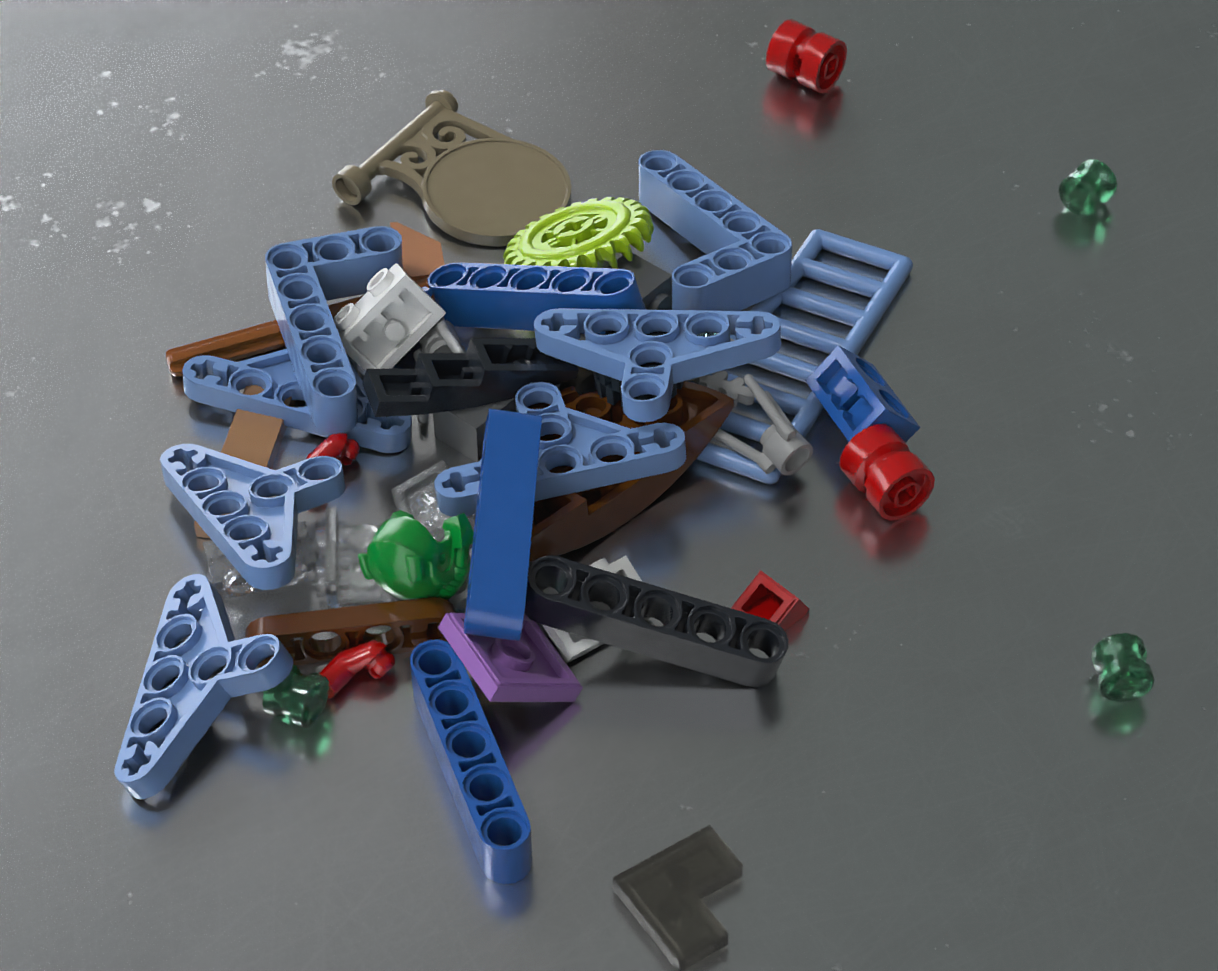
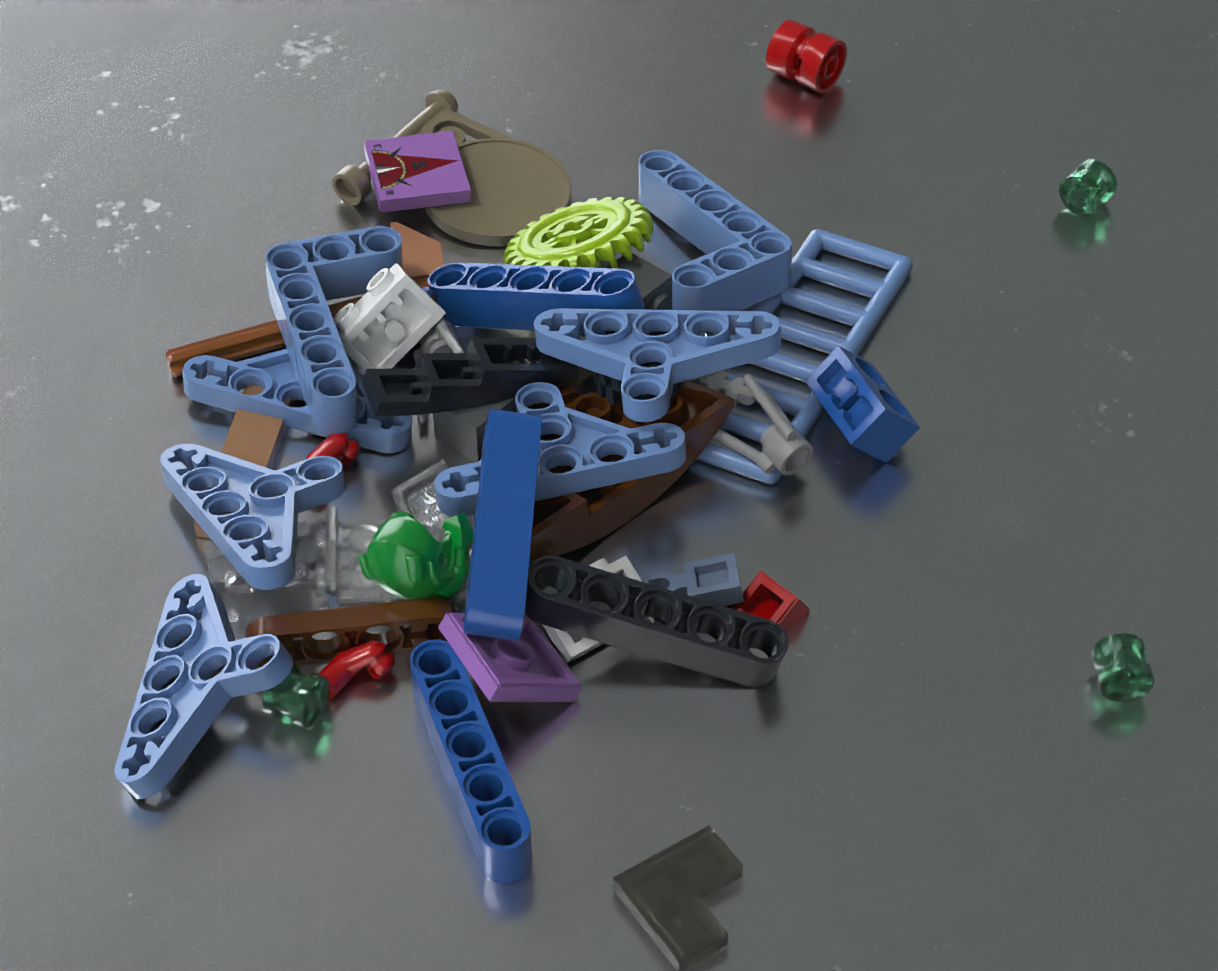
(417, 171): none -> medium lavender tile
(707, 579): none -> sand blue plate
(887, 472): red wheel -> none

